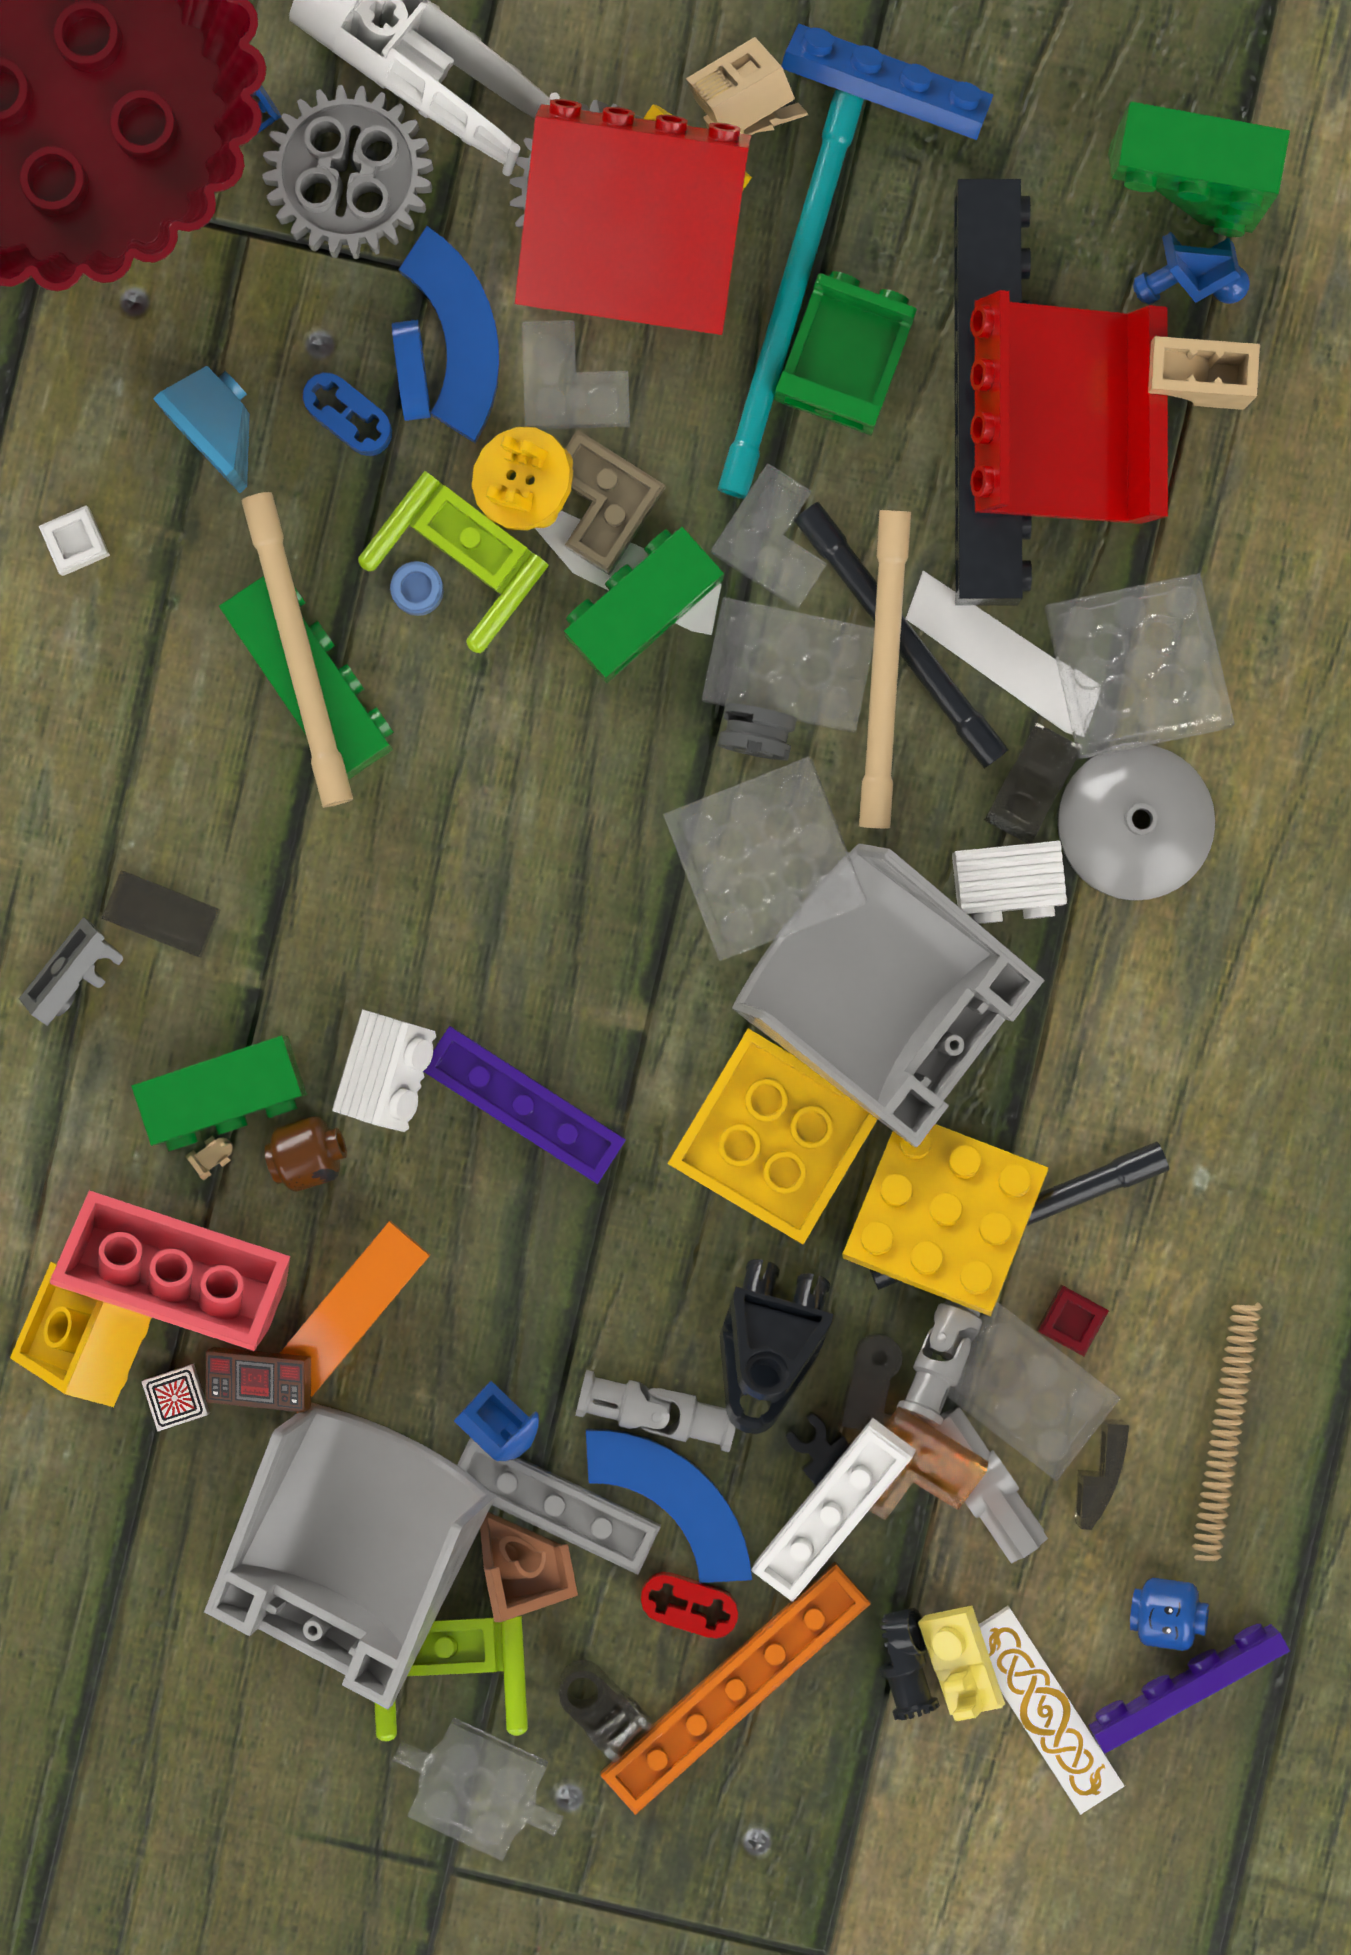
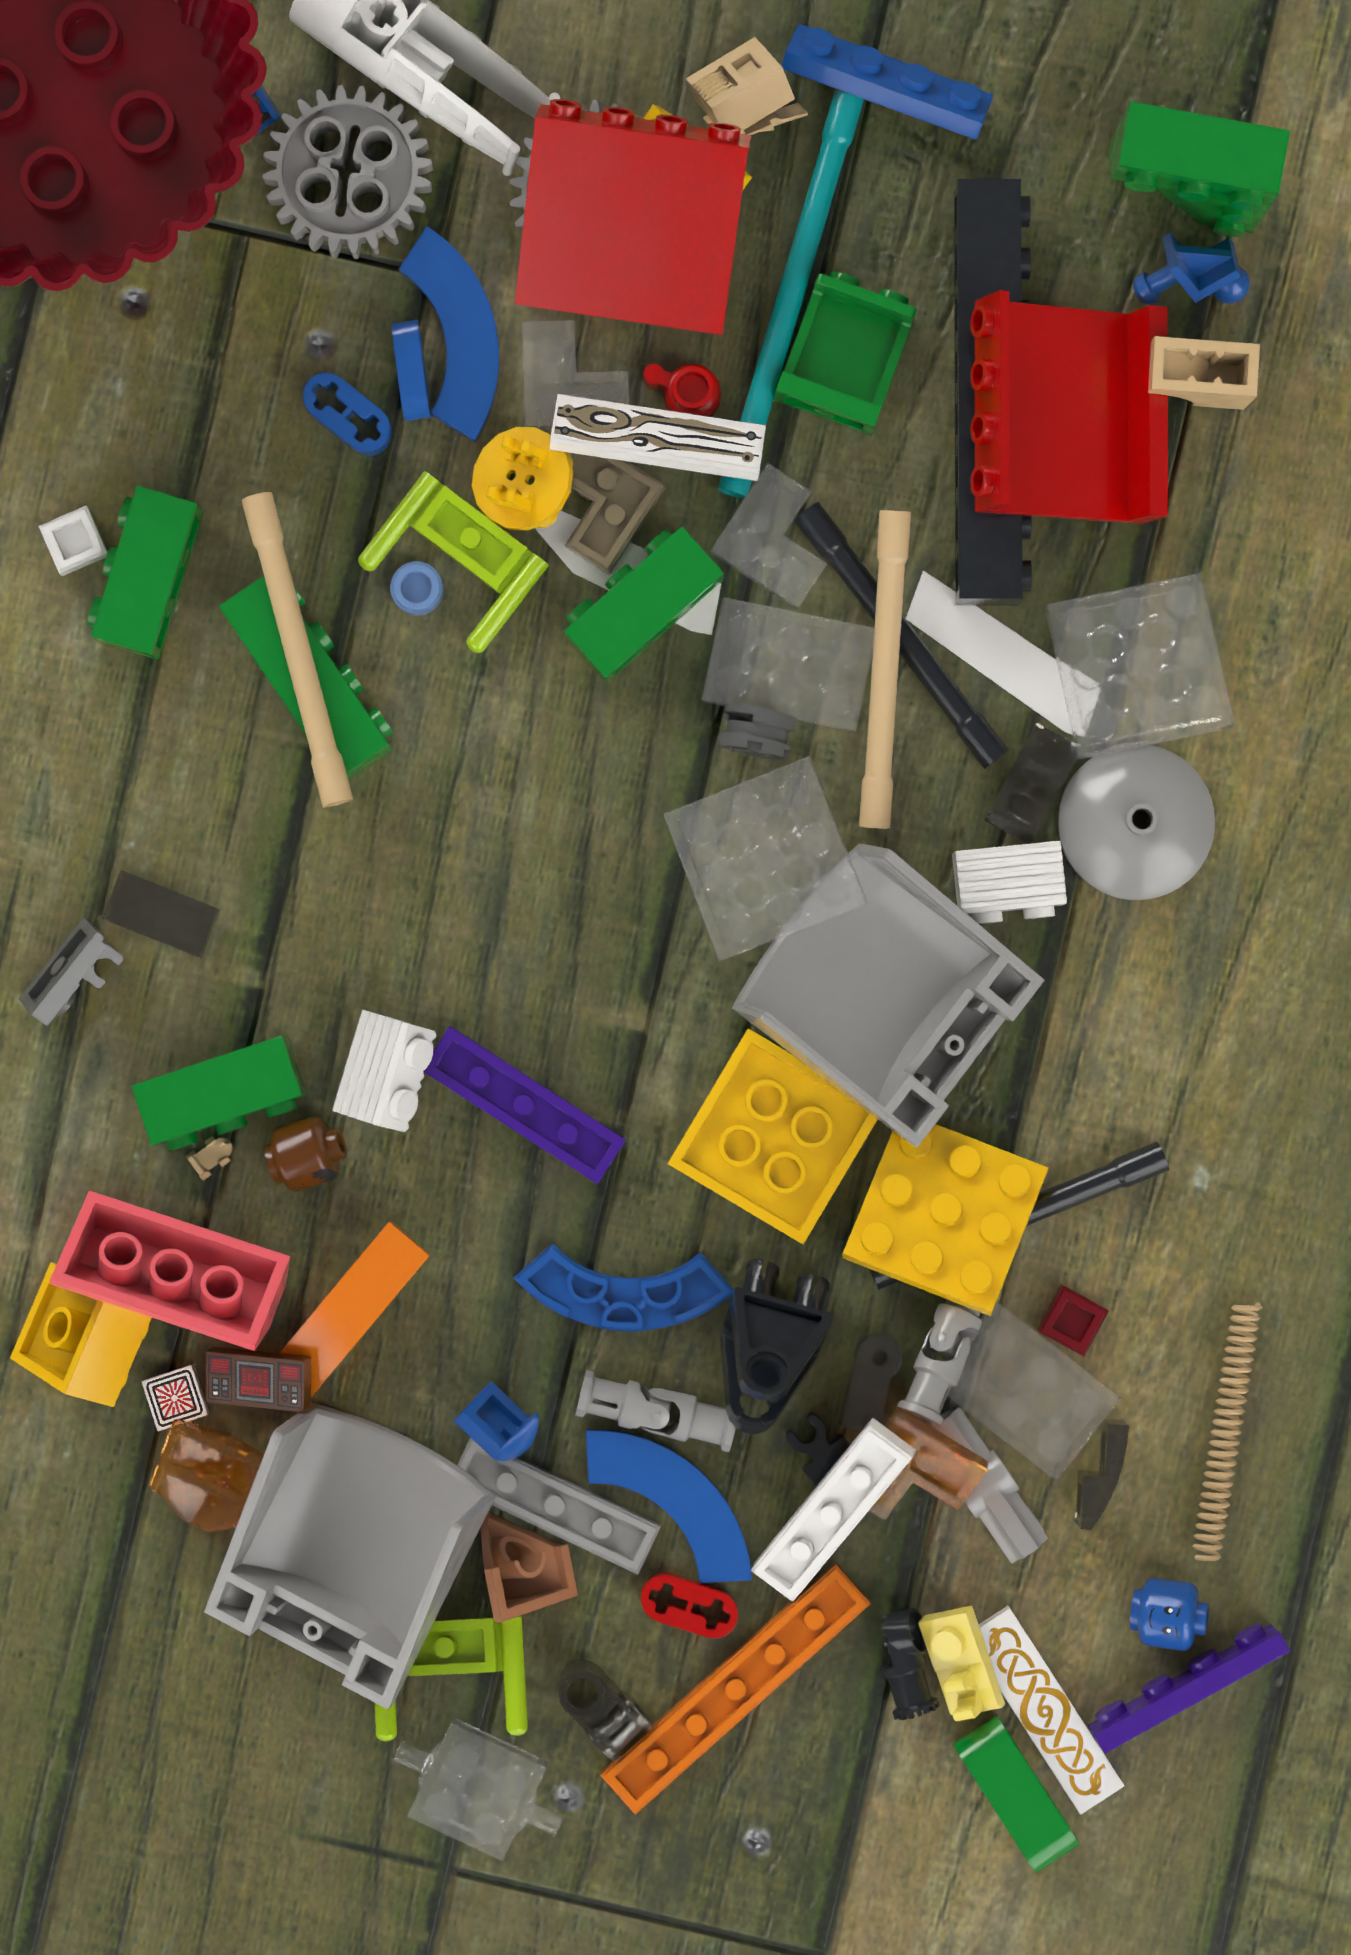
(145, 572): none -> green brick
(205, 1475): none -> clear orange slope
(212, 419): dark azure slope -> none
(621, 1301): none -> blue tile
(657, 437): none -> white tile
(687, 389): none -> red piece
(1016, 1794): none -> green beam

